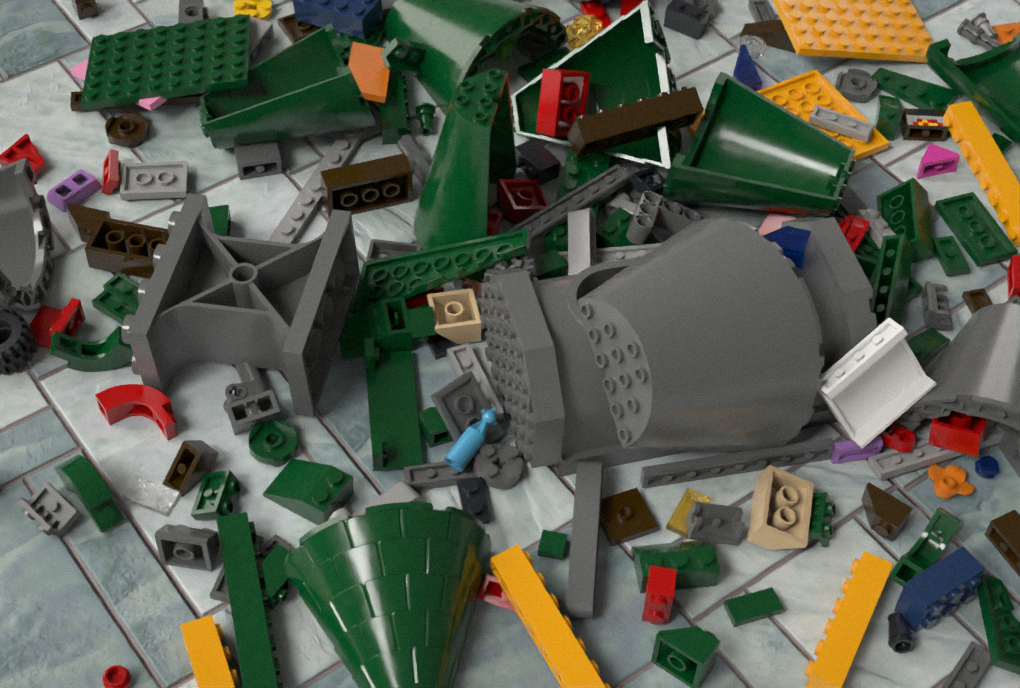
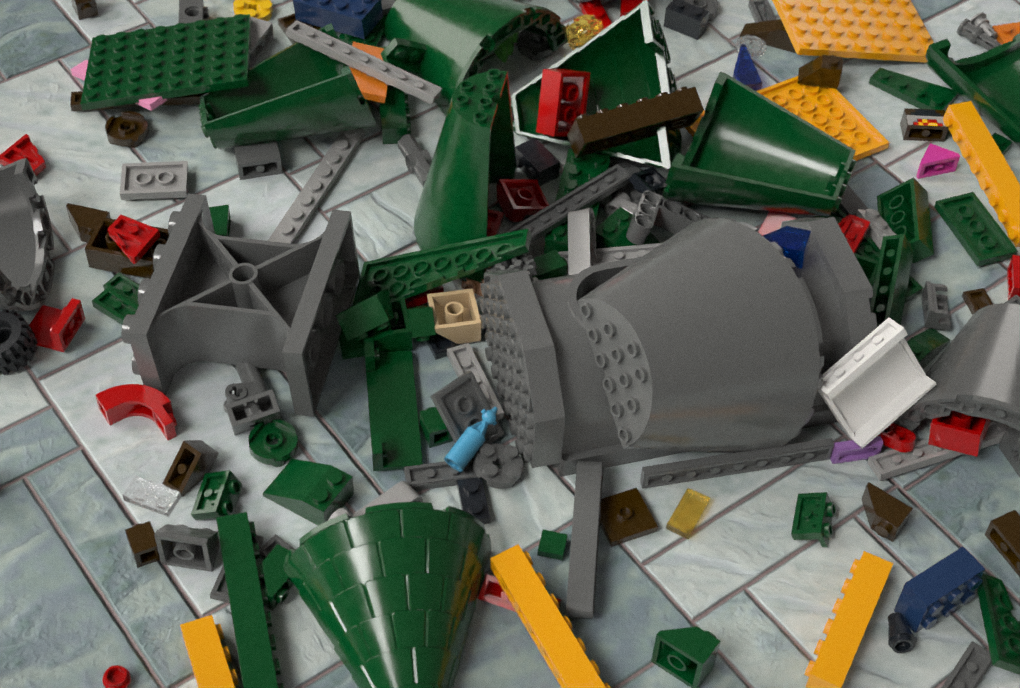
(50, 510): dark grey bracket -> none
(79, 192): medium lavender piece -> none
(91, 490): dark green arch -> none
(92, 355): dark green arch -> none
(110, 175): red plate -> none
(133, 237): none -> red wing
(142, 544): none -> dark brown brick
(363, 62): none -> light grey plate
(366, 315): none -> dark green slope
(367, 185): dark brown brick -> none
(390, 248): dark grey piece -> none
(425, 115): dark green pin -> none
(535, 68): dark green tile -> none
(659, 595): red brick -> none
(694, 561): dark green slope -> none
(714, 523): dark grey hinge -> none
(753, 607): dark green tile -> none
(780, 510): tan slope -> none
(822, 72): none -> dark brown slope
(841, 123): light grey tile -> none
(861, 93): dark grey plate -> none
(887, 116): dark green slope -> none
(928, 547): dark green arch -> none
(949, 481): orange plate -> none
(950, 256): dark green plate -> none
(987, 467): clear blue plate -> none

